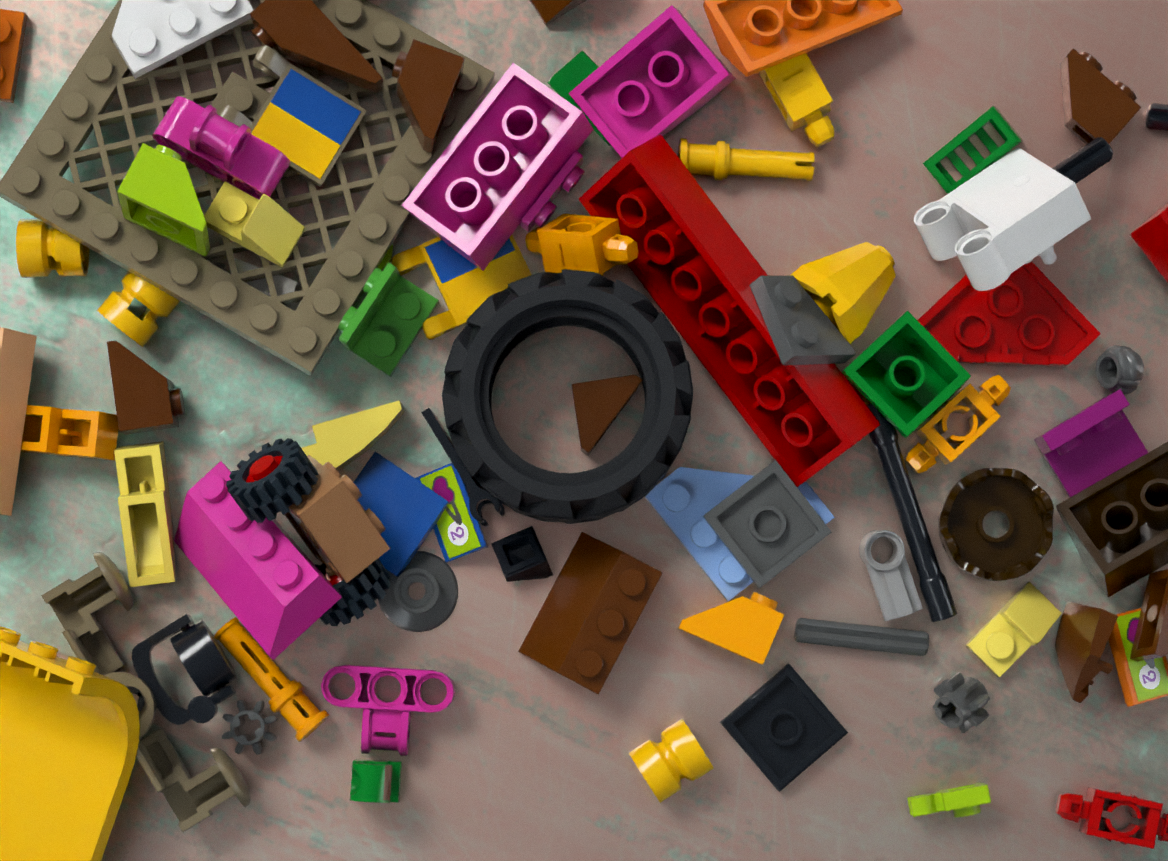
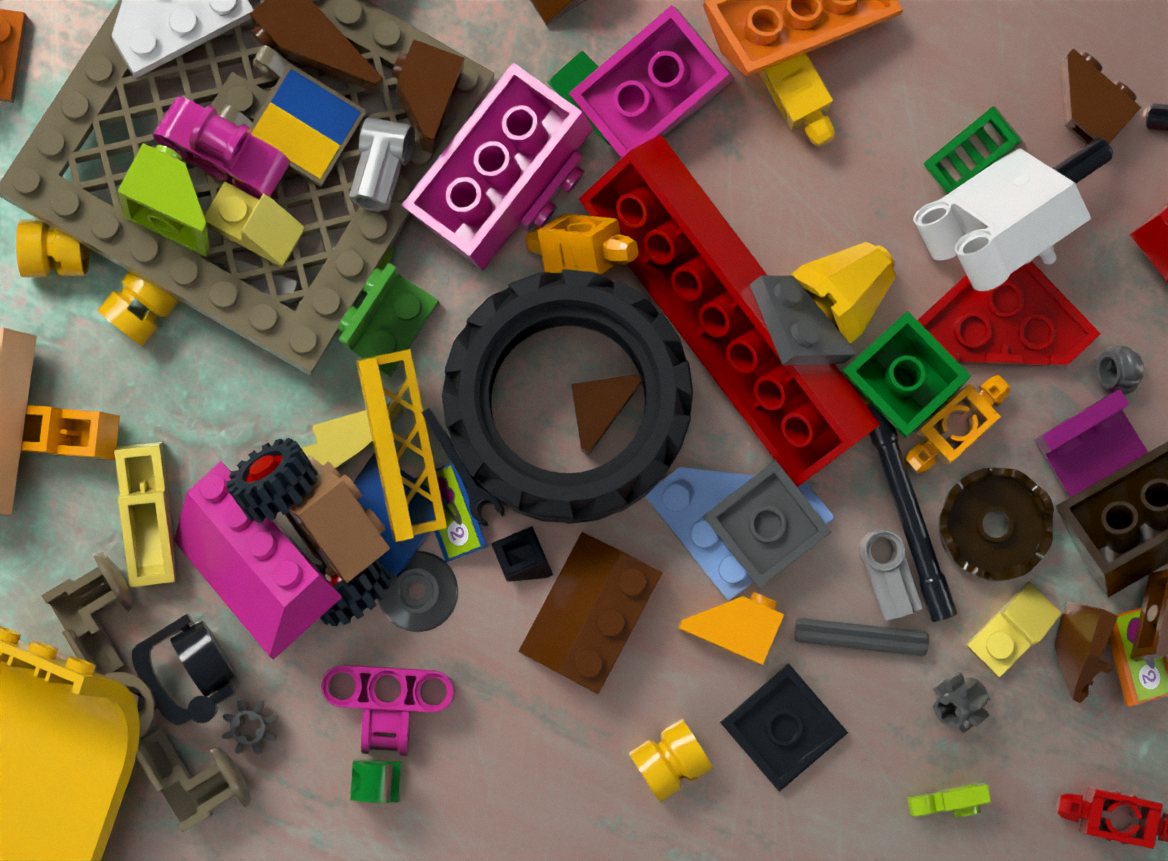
(141, 394): reddish brown slope -> none
(289, 697): light orange pin -> none
(383, 151): none -> light grey piece
(385, 449): none -> yellow fence
(460, 281): flag -> none
(721, 161): yellow pin -> none

